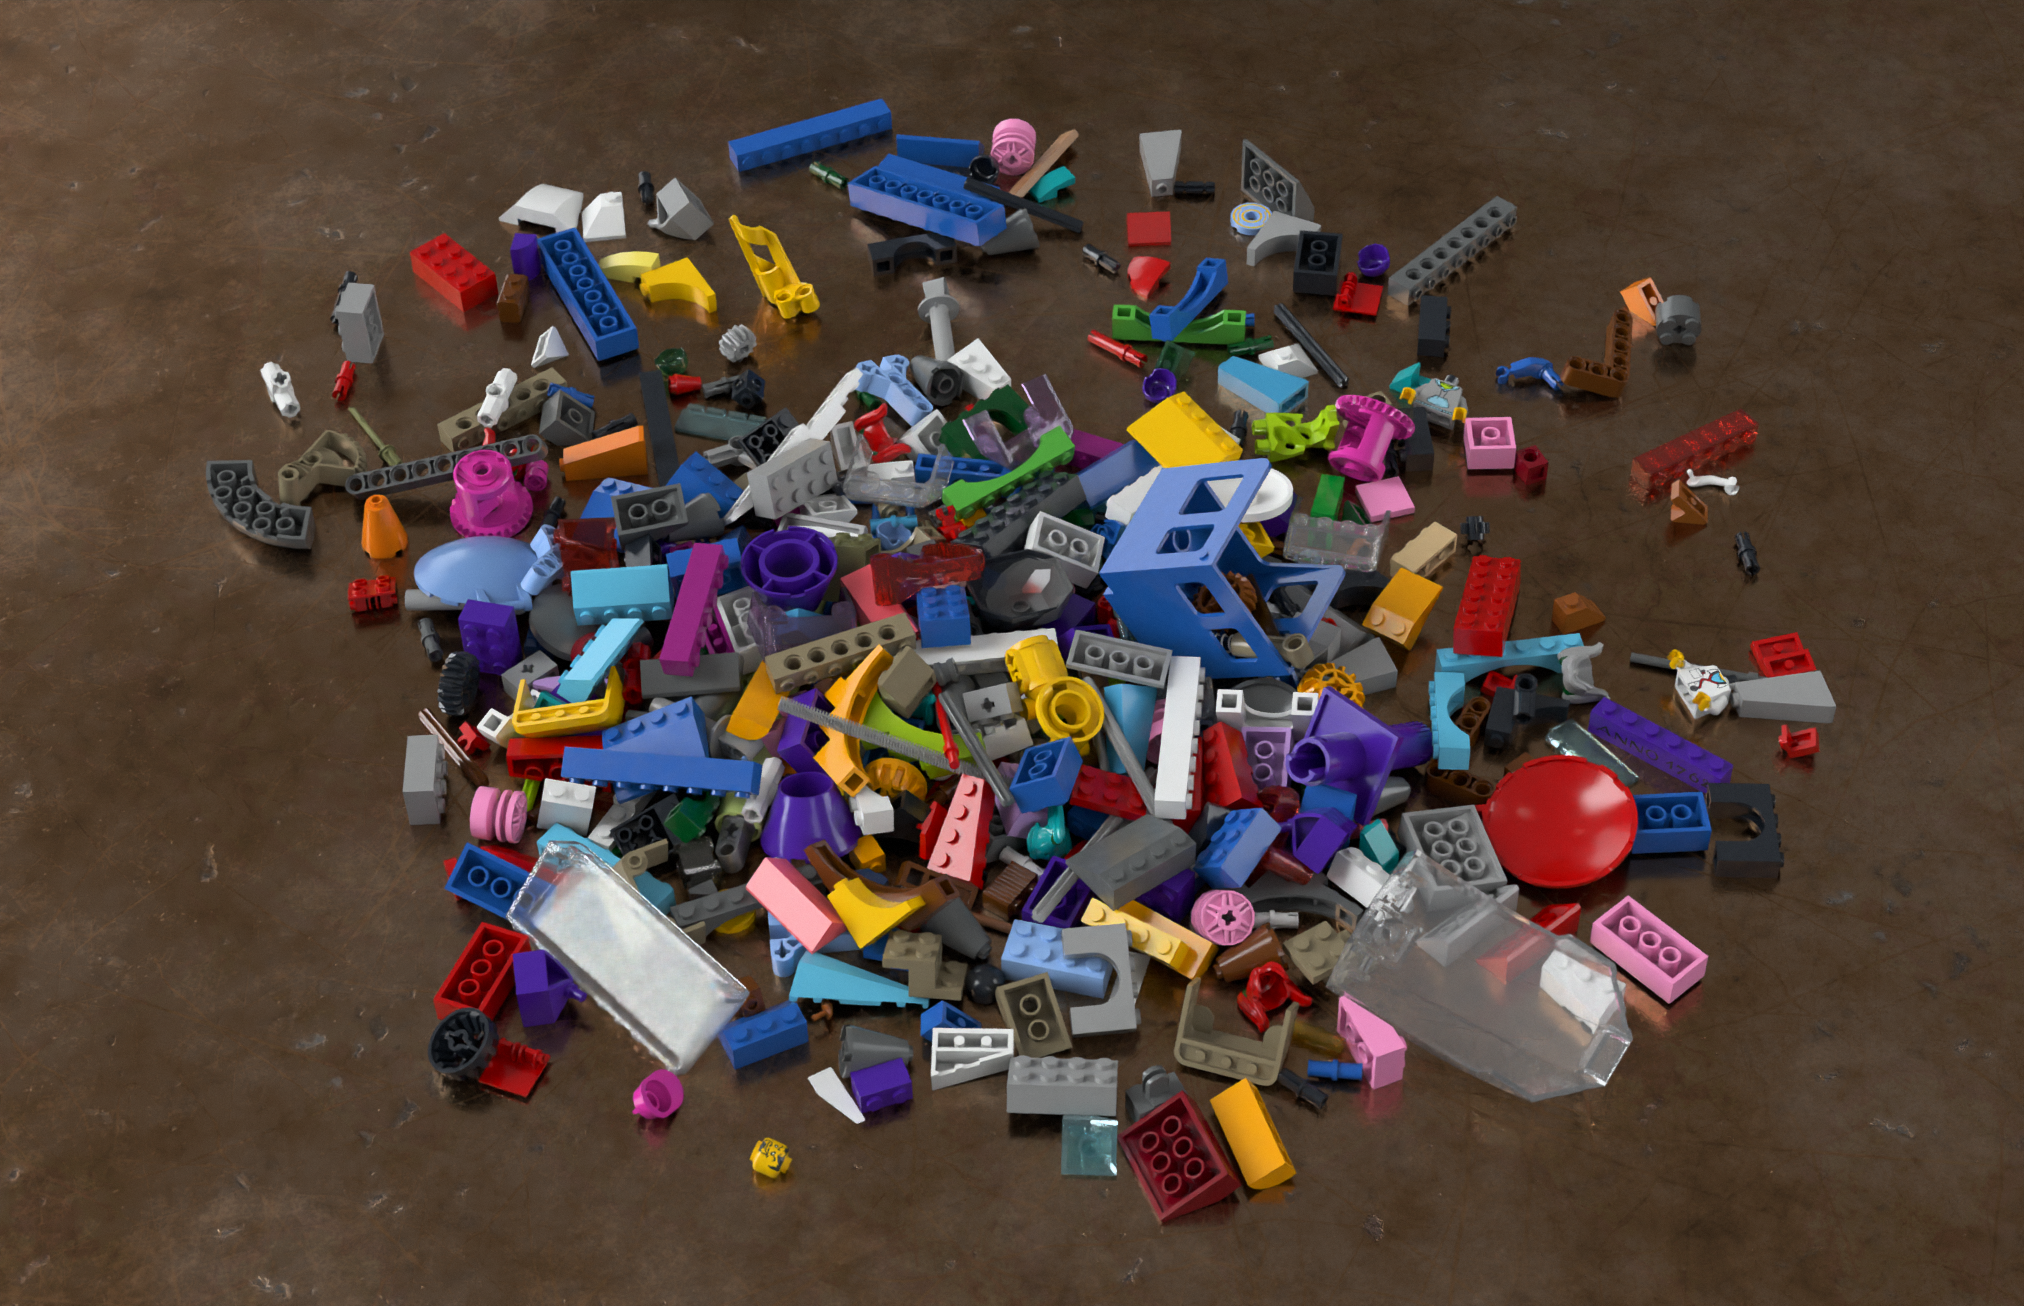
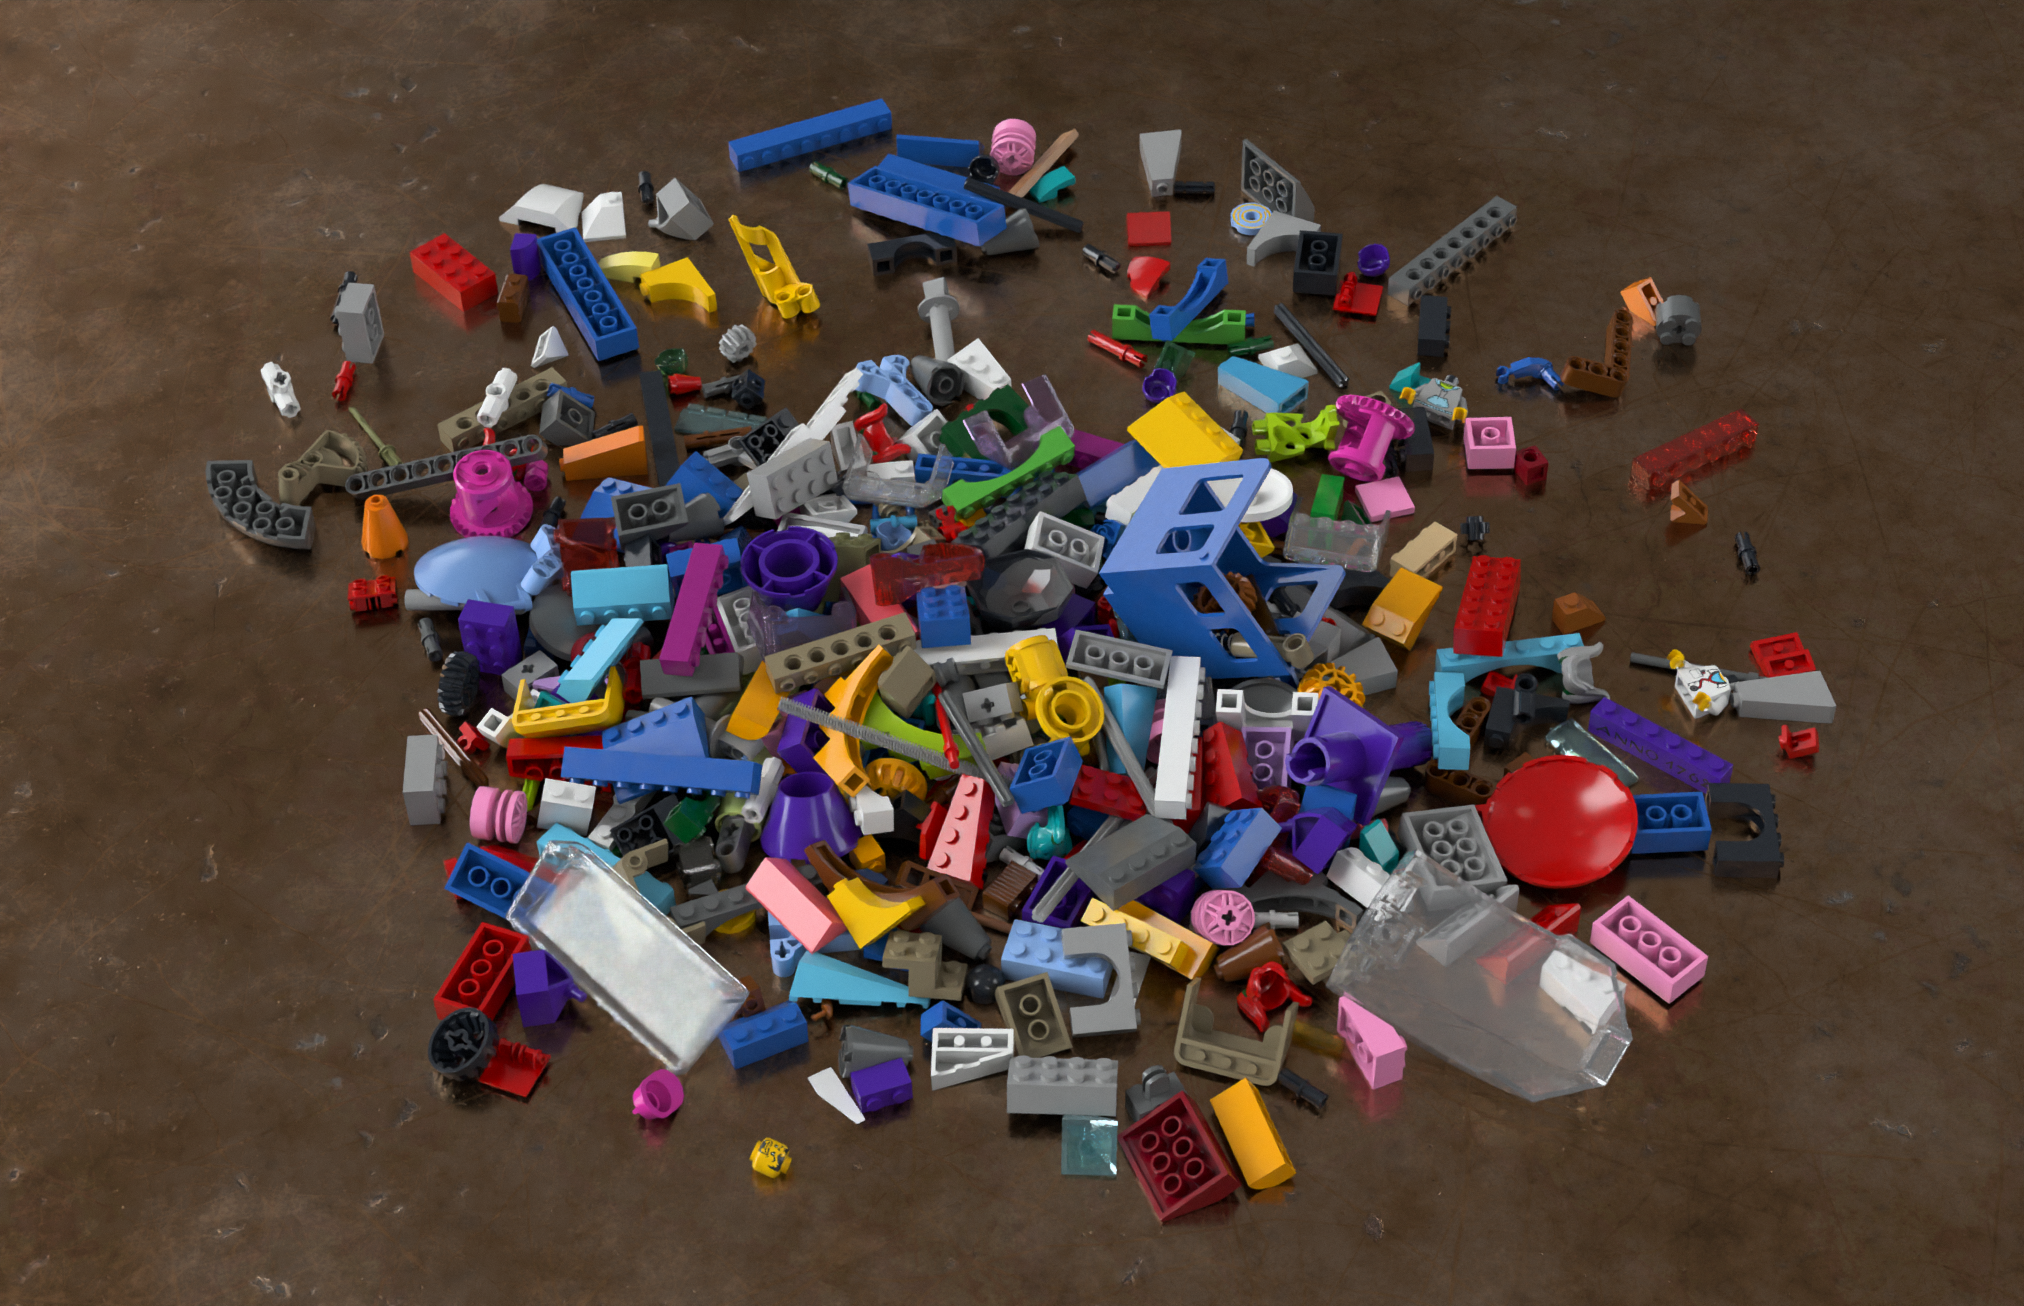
(714, 438): none -> reddish brown pin
(1335, 1070): blue pin -> none
(1697, 481): white piece -> none

